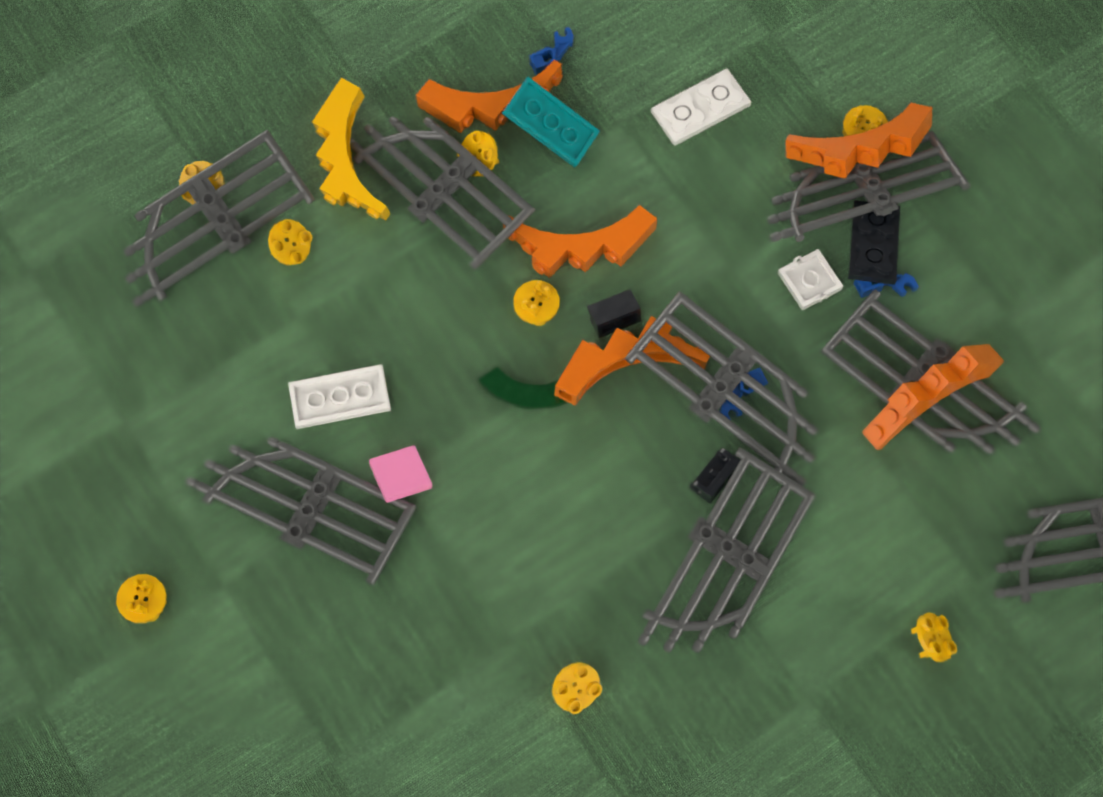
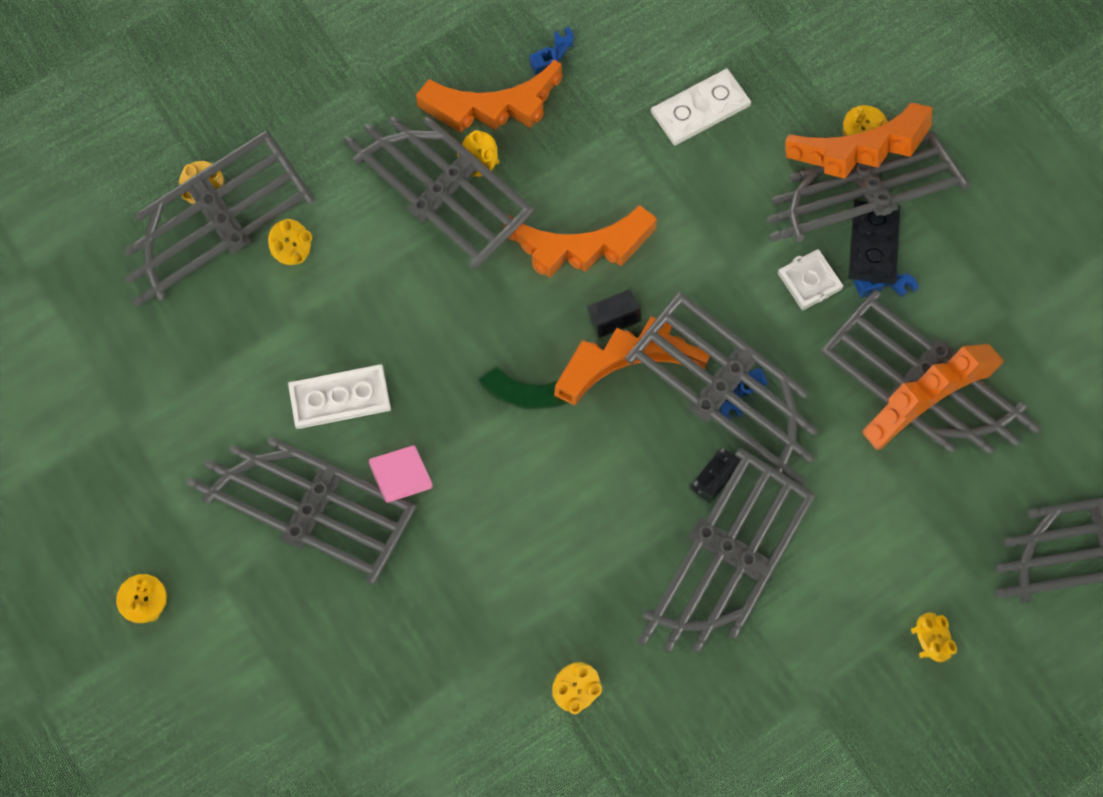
(335, 125): yellow arch -> none
(530, 310): yellow plate -> none
(551, 122): teal piece -> none

